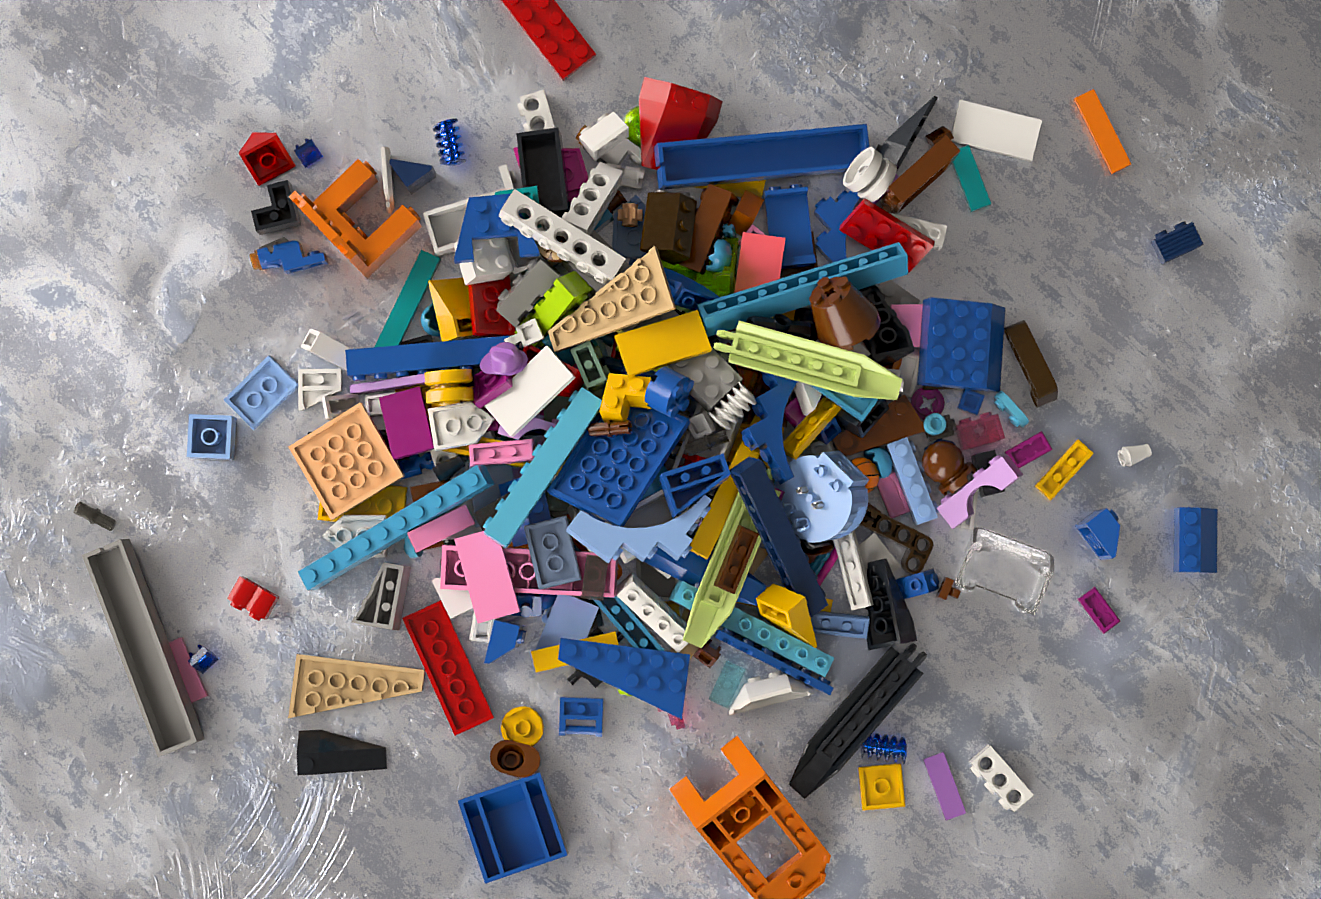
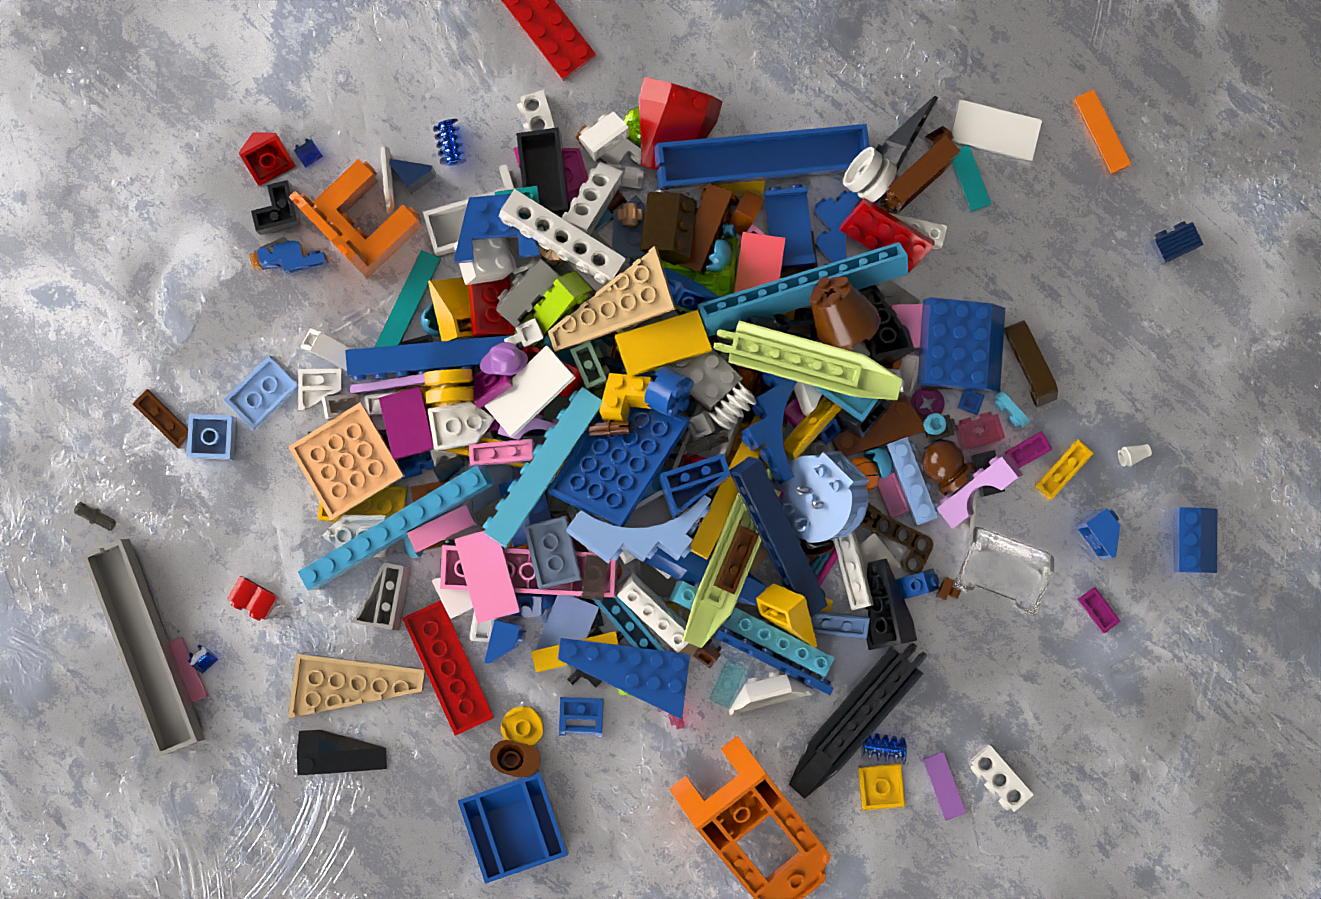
(162, 418): none -> reddish brown tile

